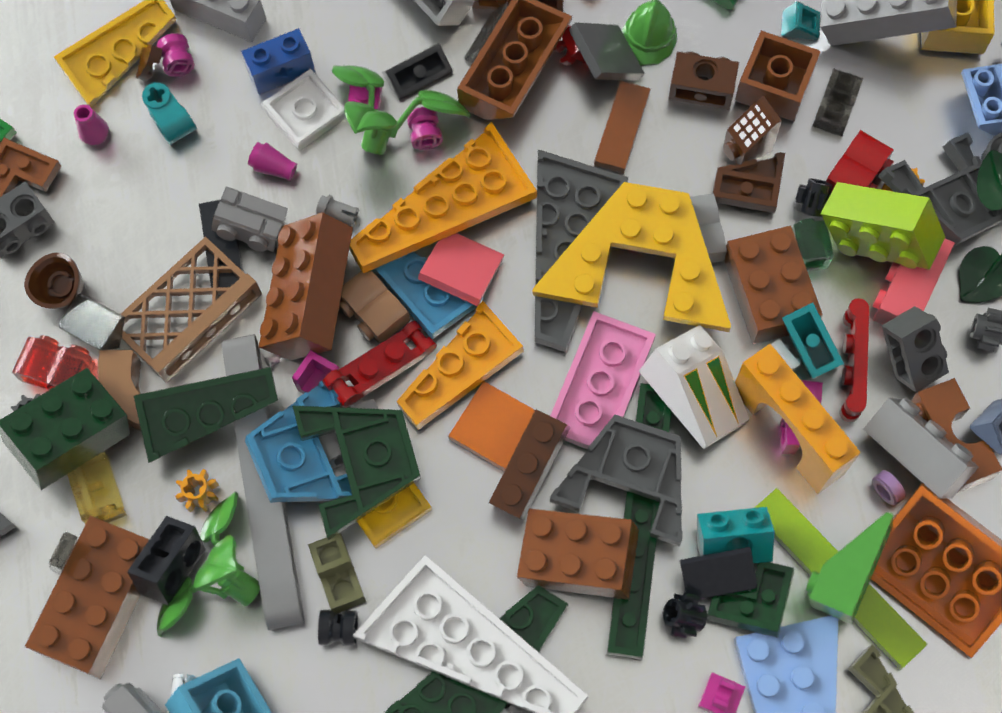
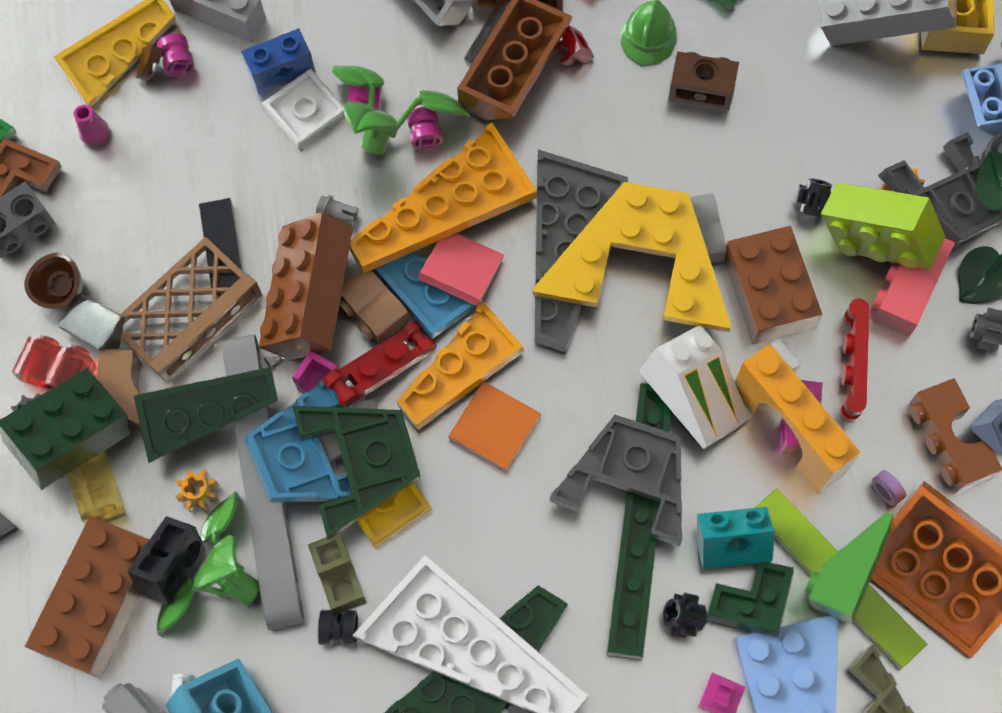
(62, 552): clear smoke tile -> none
(168, 115): teal piece -> none
(248, 220): light grey brick -> none
(270, 161): dark pink cone -> none
(418, 71): black slope -> none
(529, 464): reddish brown brick -> none
(578, 553): dark orange brick -> none
(601, 377): bright pink plate -> none
(606, 51): dark grey tile -> none
(622, 127): dark orange tile -> none
(719, 573): black slope -> none
(750, 184): reddish brown wing -> none
(752, 133): reddish brown slope -> none
(778, 72): dark orange brick -> none
(800, 22): teal slope -> none
(812, 341): teal slope -> none
(814, 243): clear green brick -> none
(837, 102): clear smoke slope -> none
(861, 162): red brick -> none
(915, 348): dark grey brick -> none
(921, 447): light grey brick -> none

